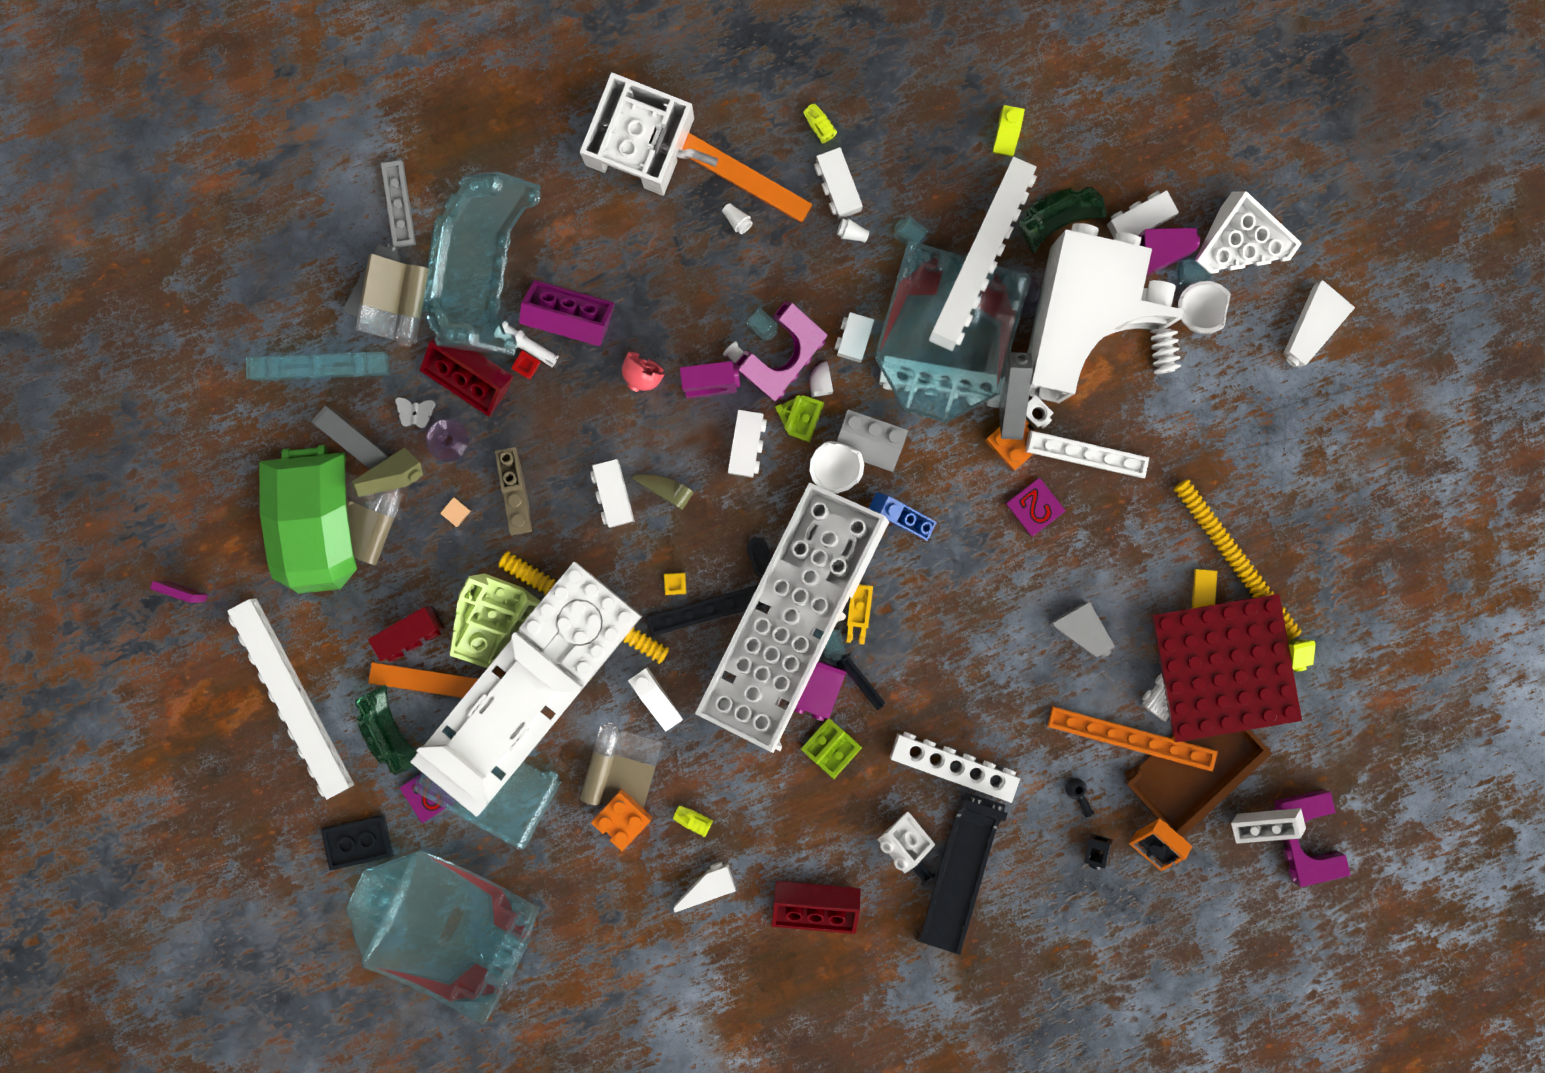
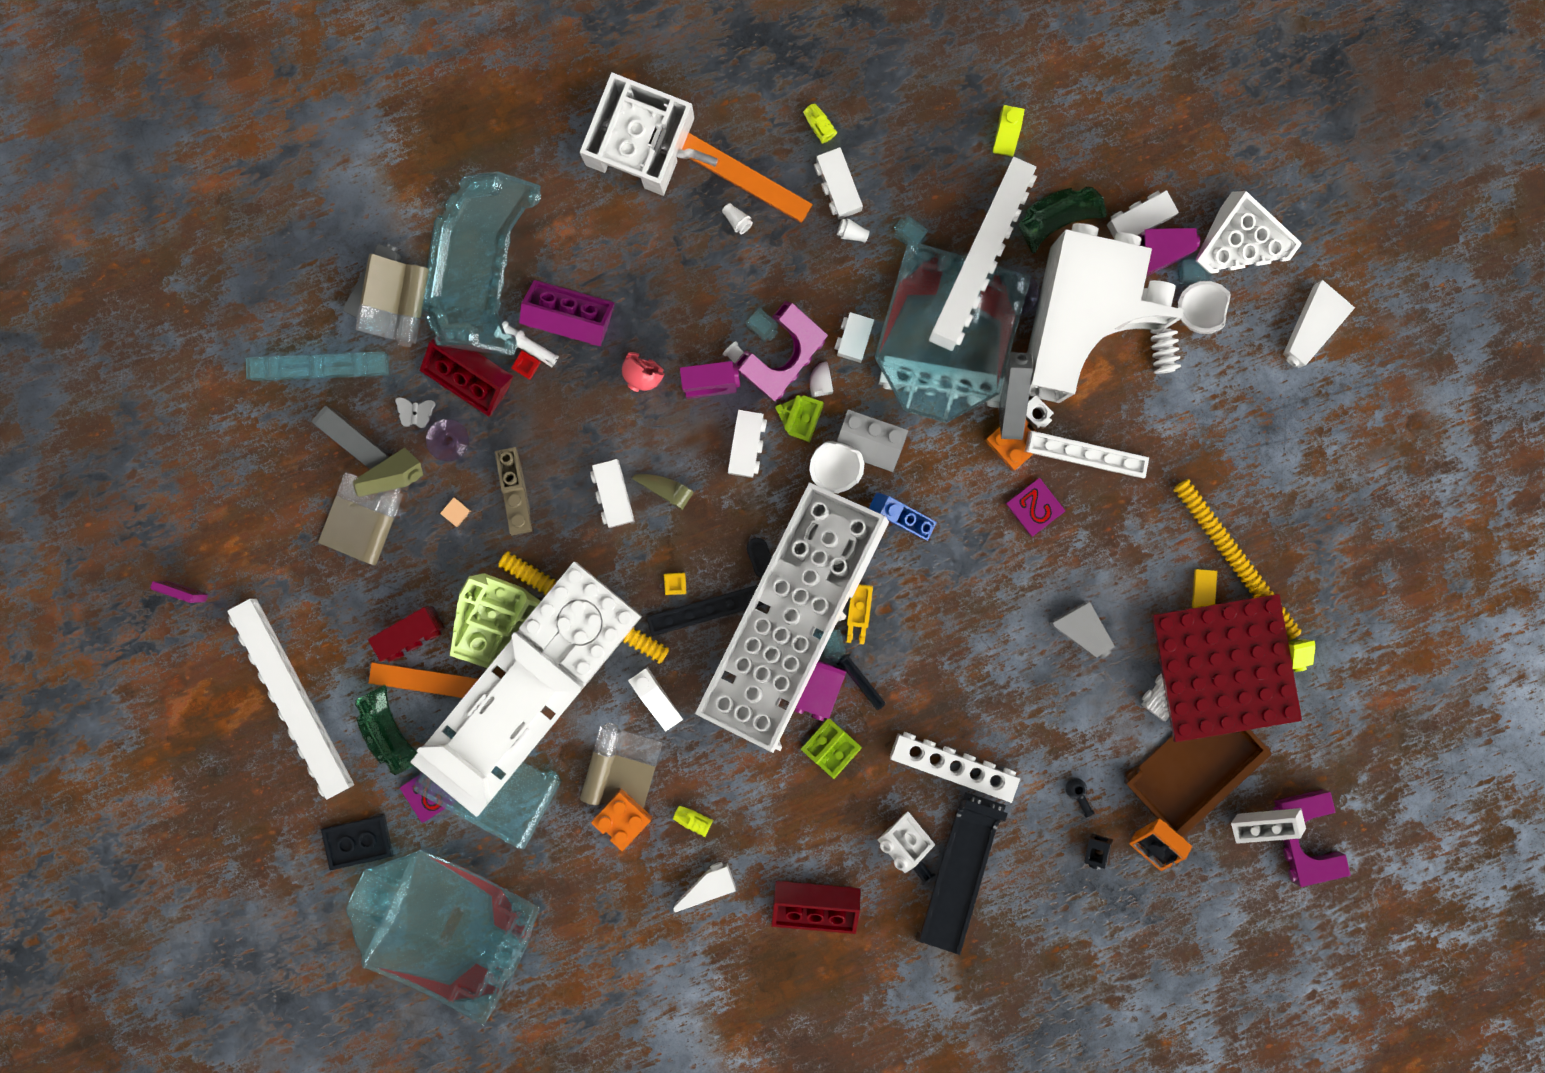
(306, 520): bright green windscreen -> none
(398, 204): light grey plate -> none
(1132, 738): orange tile -> none

